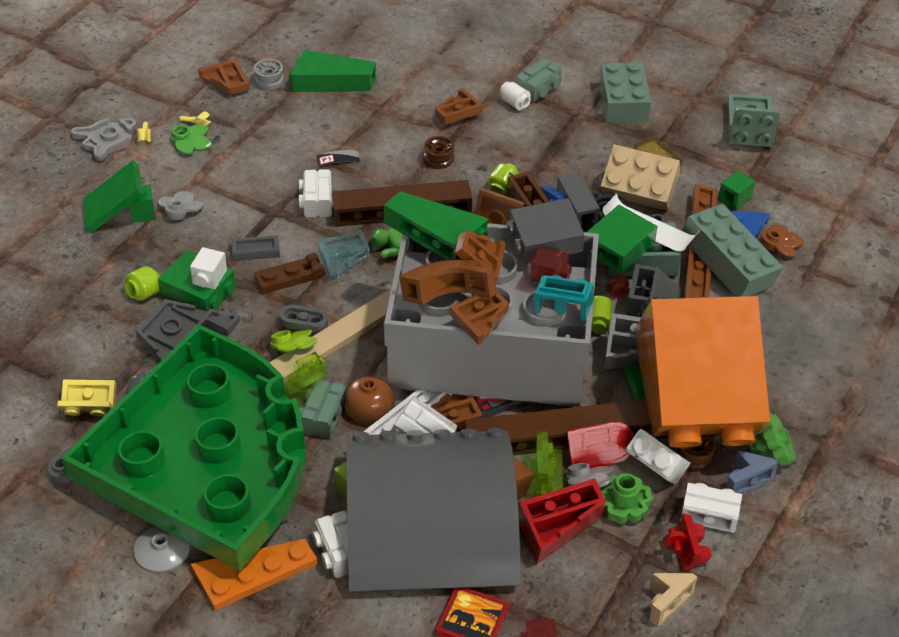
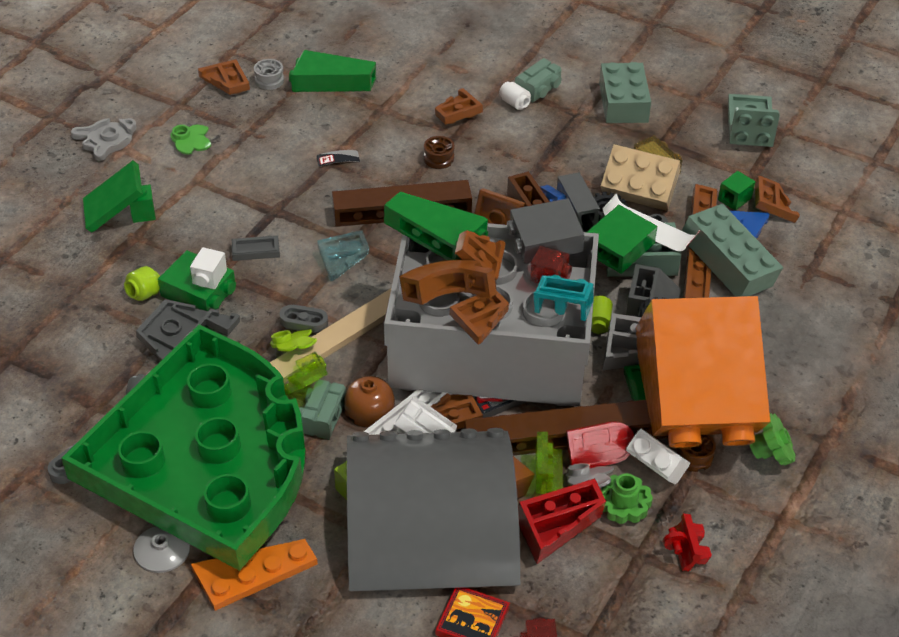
(87, 396): light yellow bracket -> none
(144, 133): light yellow hand -> none
(179, 204): light grey plate -> none
(199, 120): light yellow hand -> none
(290, 274): reddish brown plate -> none
(316, 193): white brick -> none
(333, 538): white brick -> none
(390, 237): bright green animal -> none
(499, 178): lime head -> none
(617, 286): clear red plate -> none
(670, 592): tan slope -> none
(712, 506): white brick -> none
(750, 472): sand blue slope -> none
(771, 199): none -> dark orange wing
(781, 239): dark orange plate -> none

